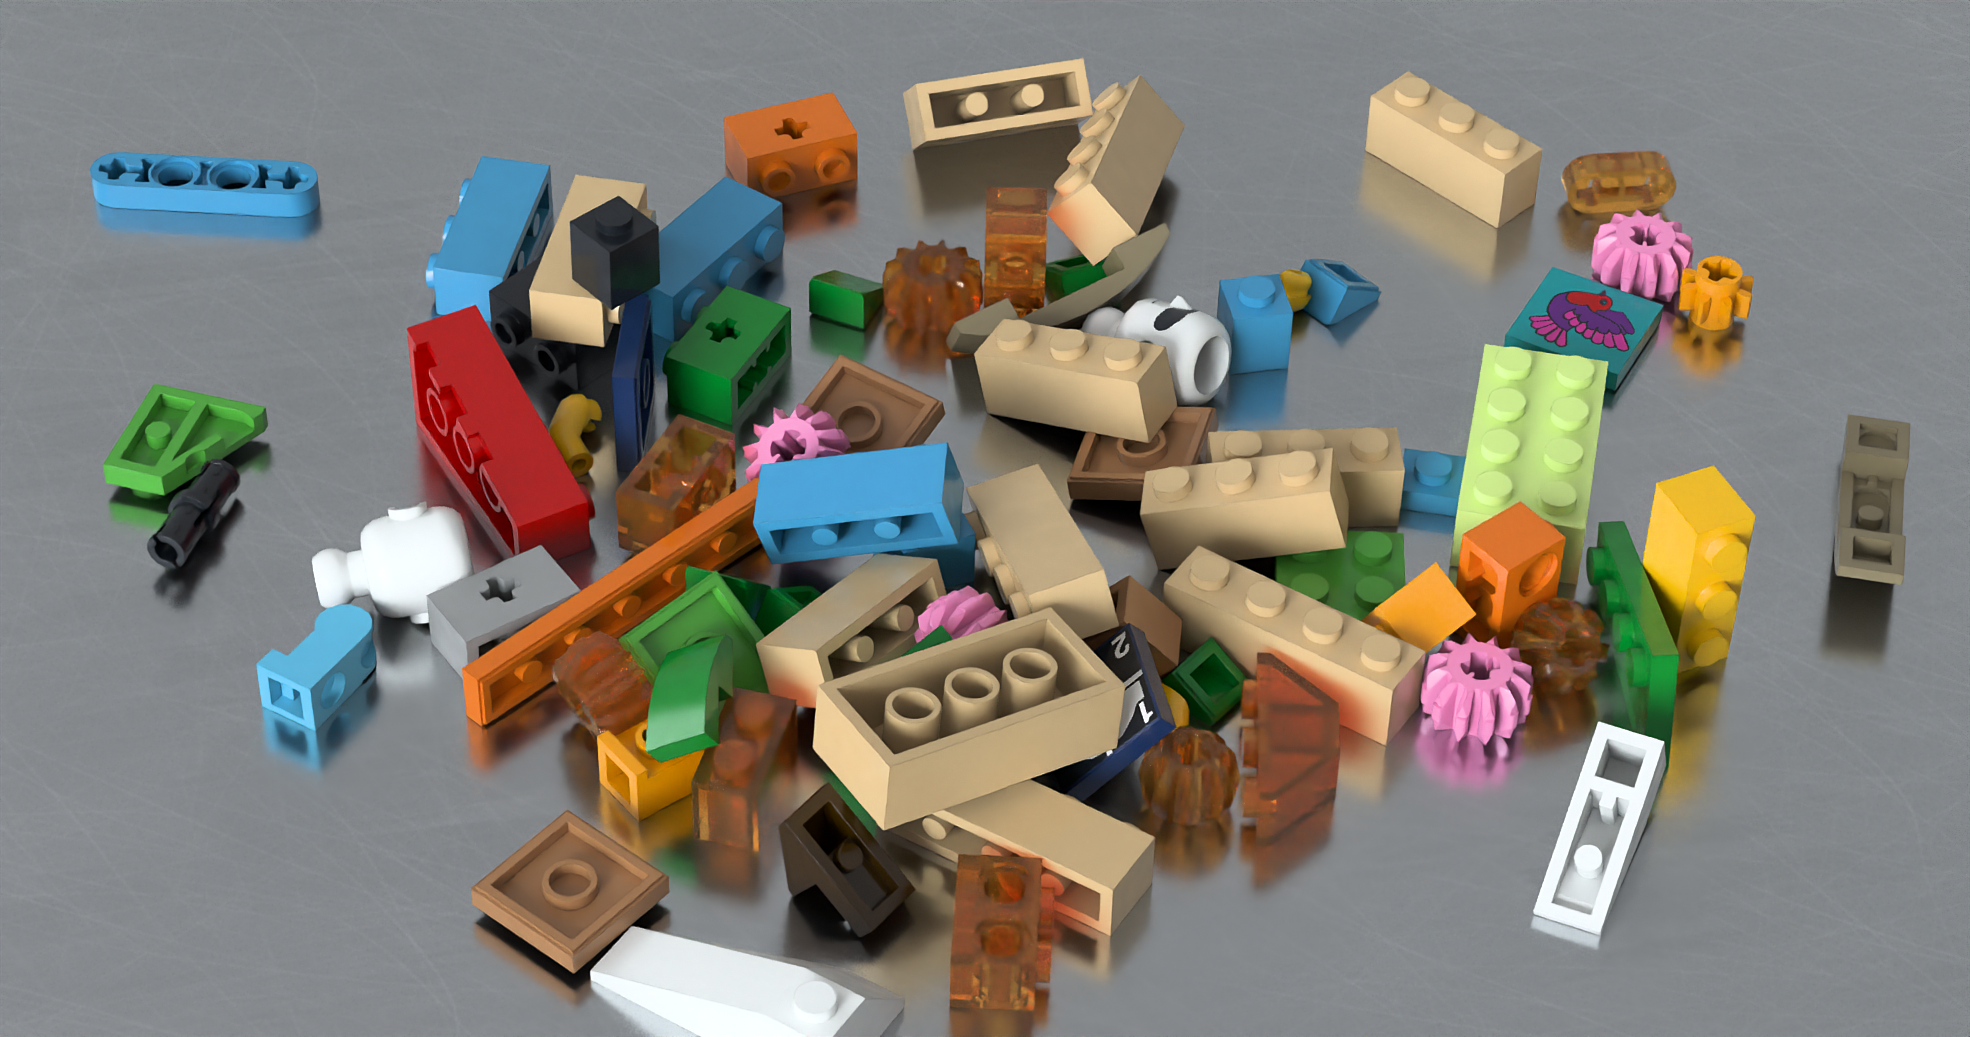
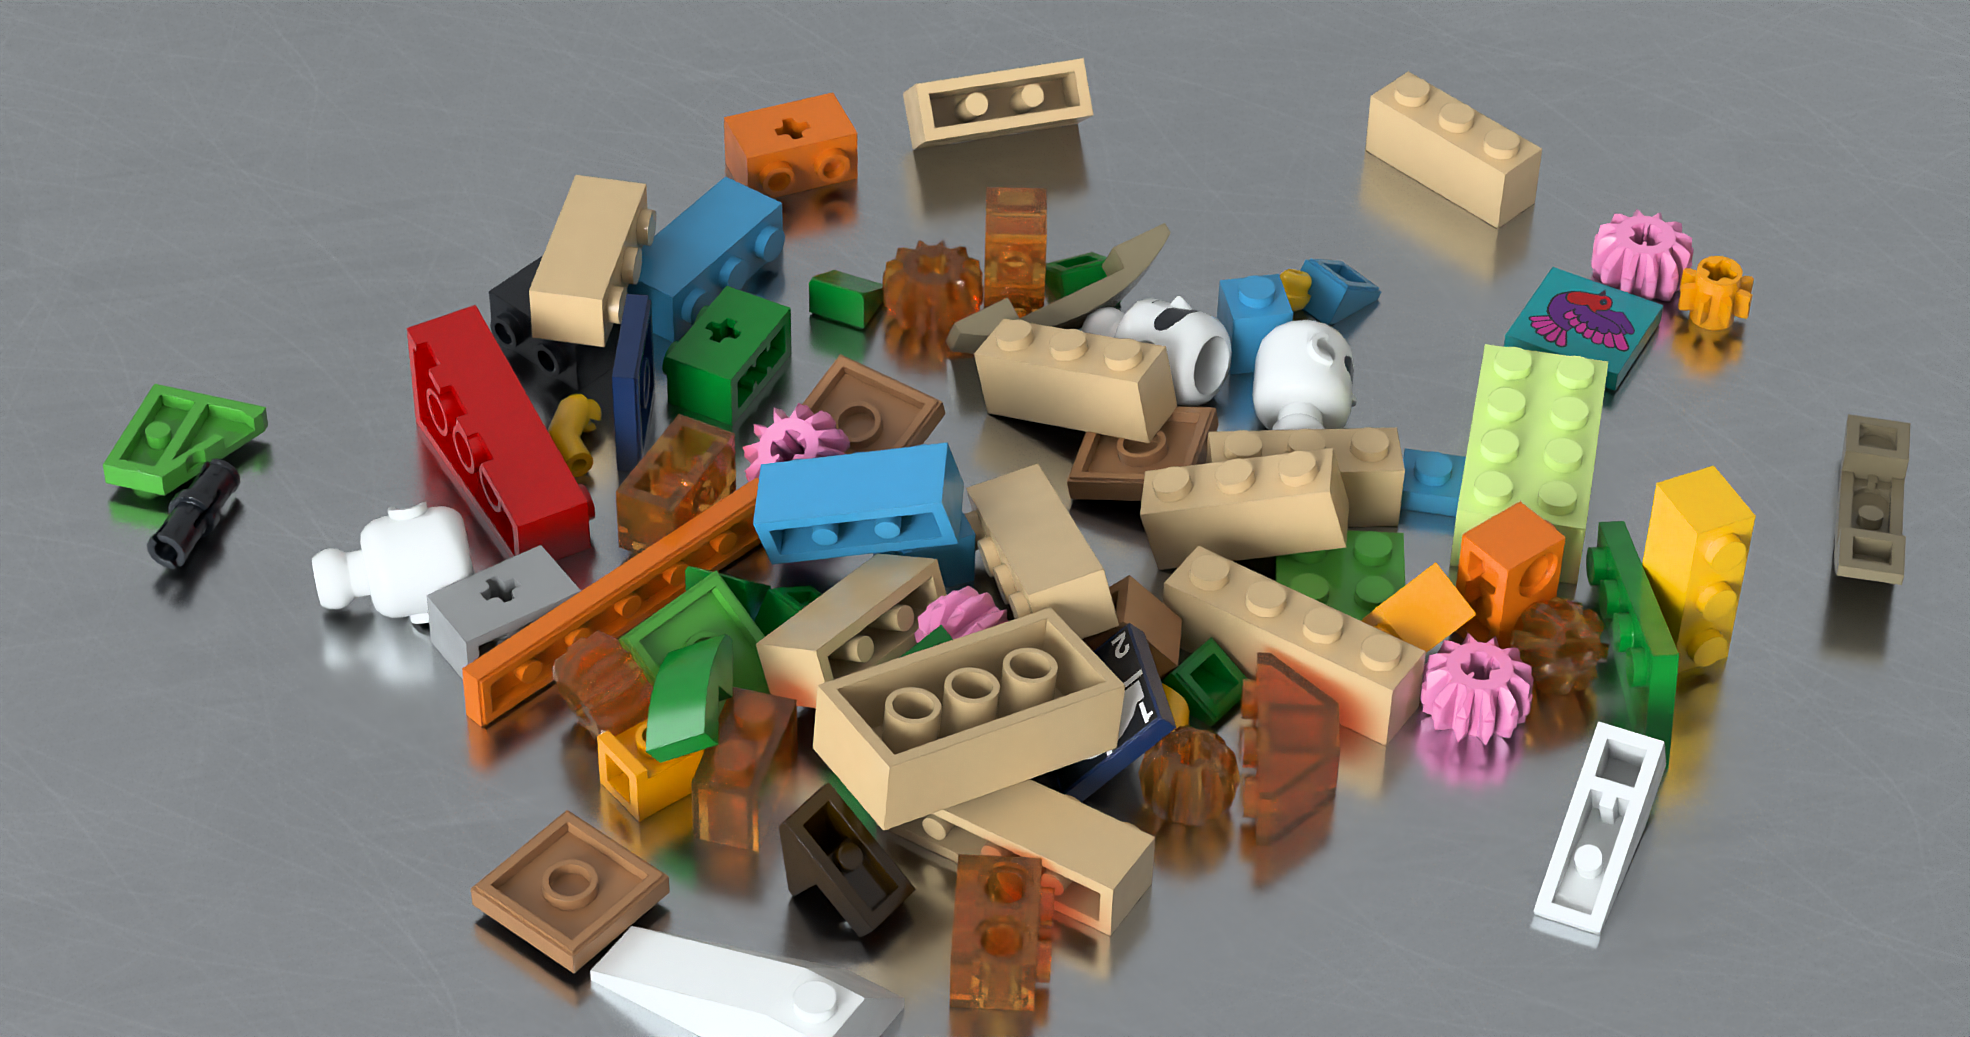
(122, 177): dark azure beam -> none
(321, 669): medium azure leg -> none
(492, 233): dark azure brick -> none
(615, 252): black brick -> none
(1115, 168): tan brick -> none
(1303, 377): none -> white piece
(1618, 182): clear orange beam -> none

